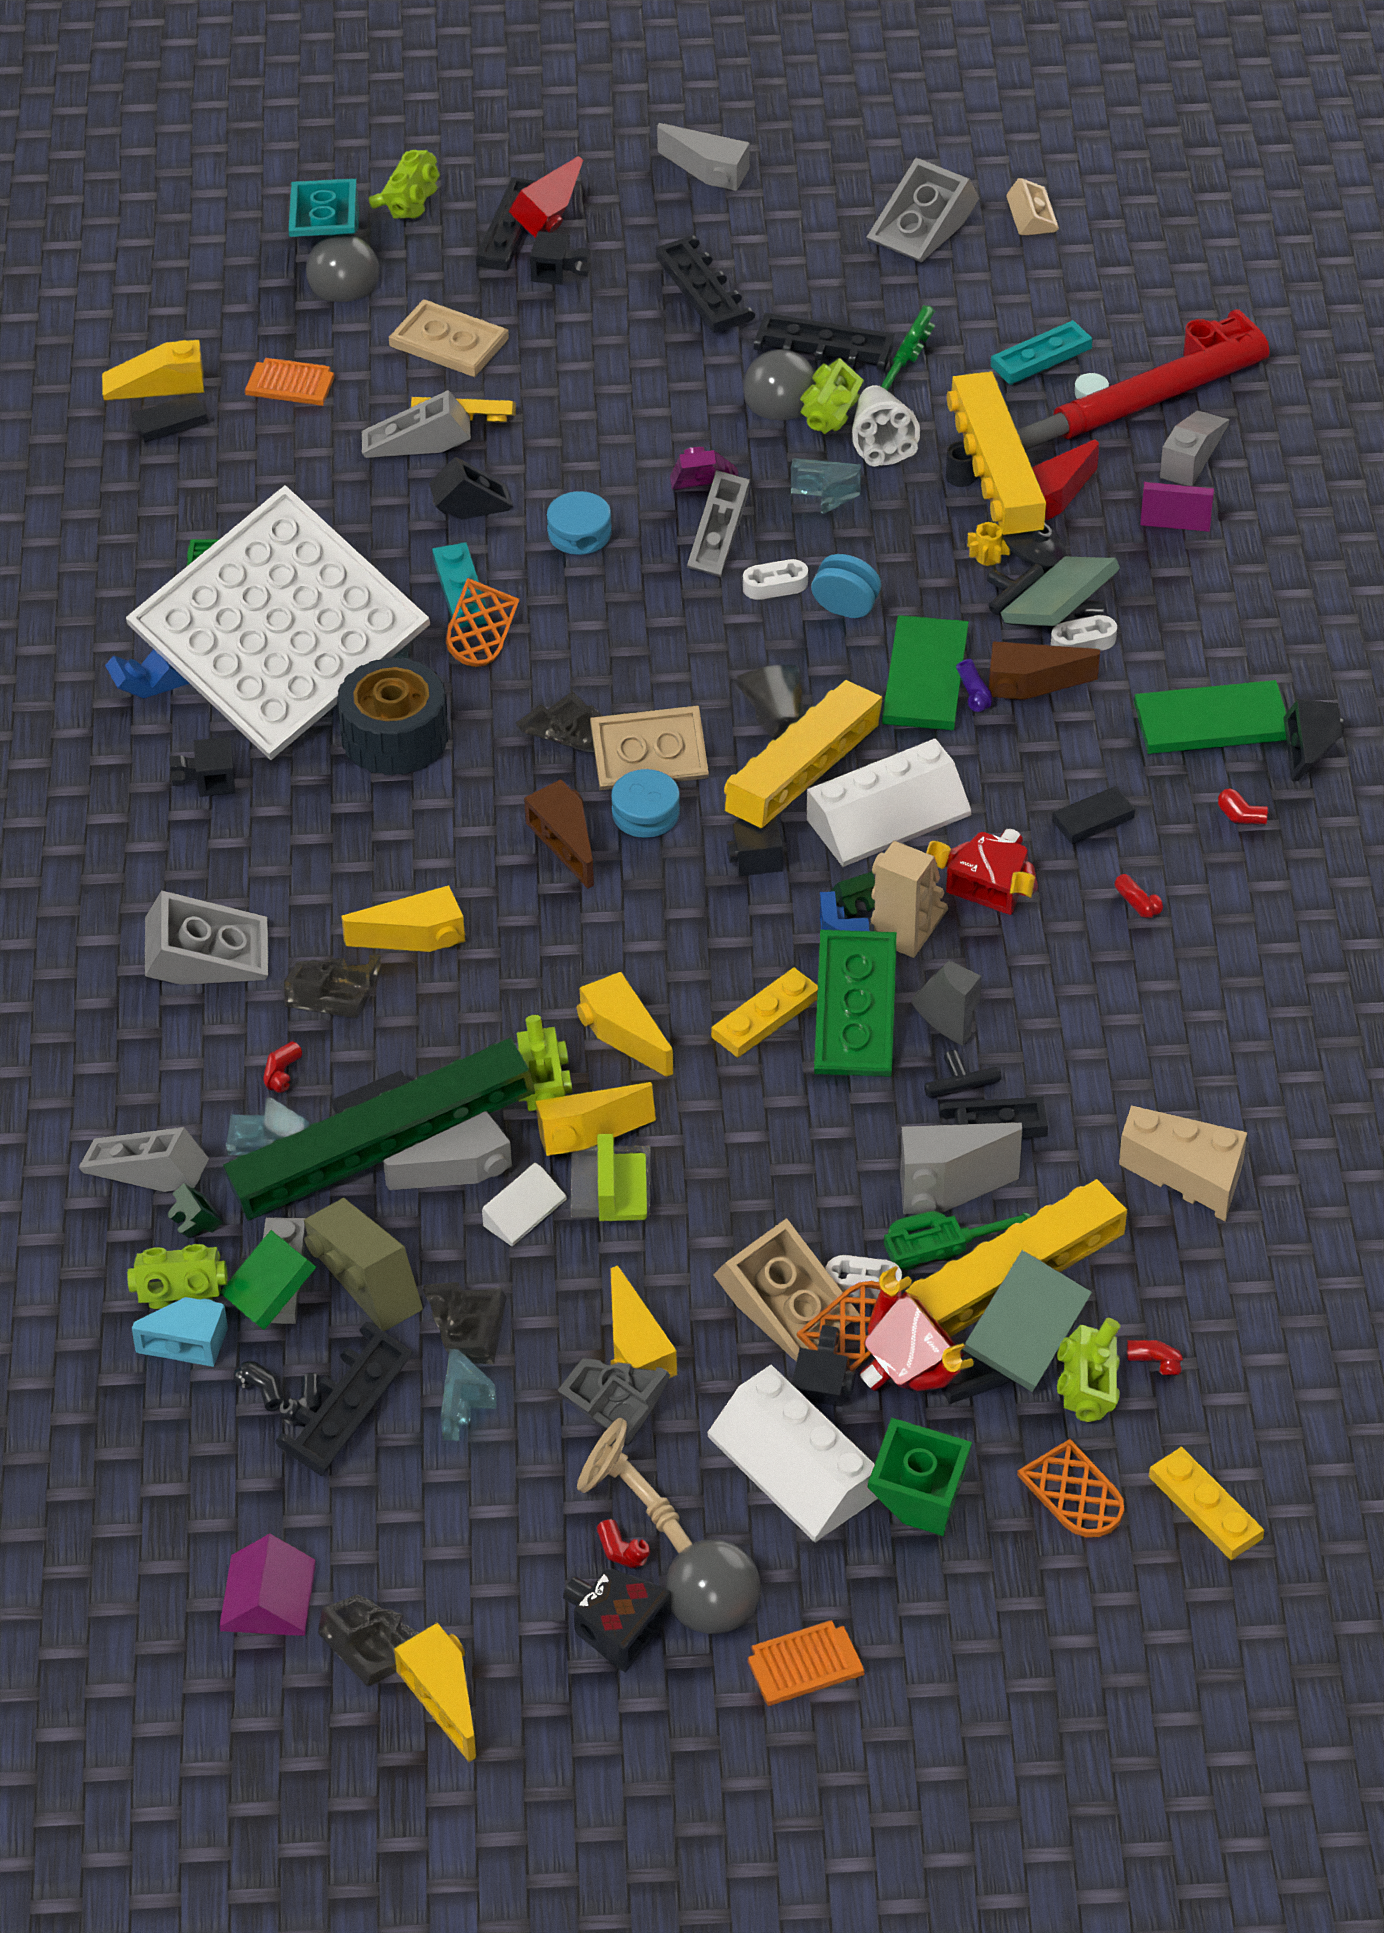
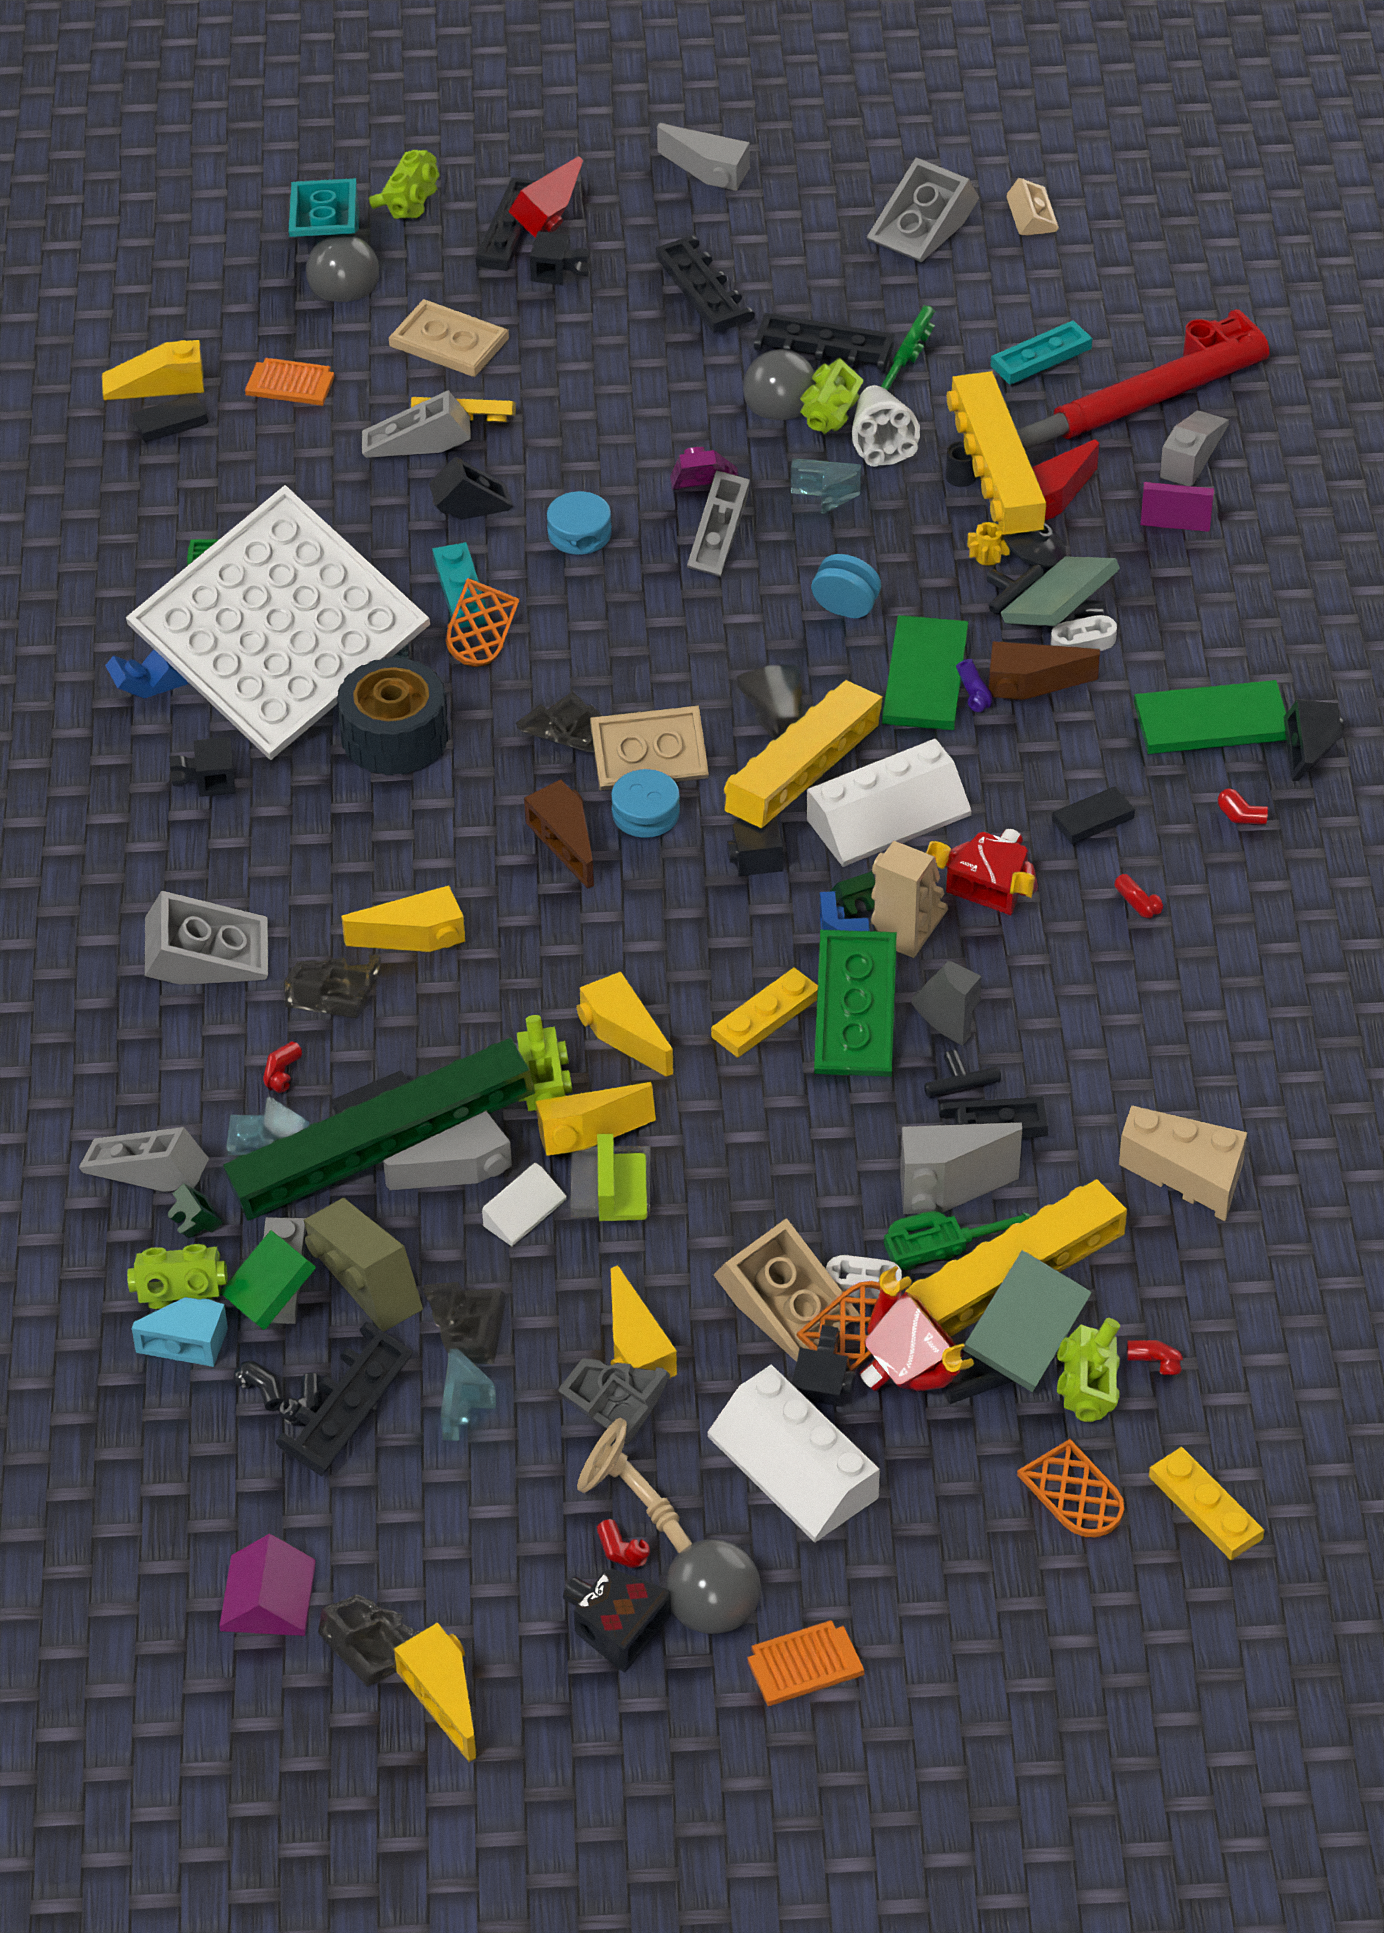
(775, 579): white beam -> none
(919, 1474): green slope -> none
(1089, 384): light aqua tile -> none

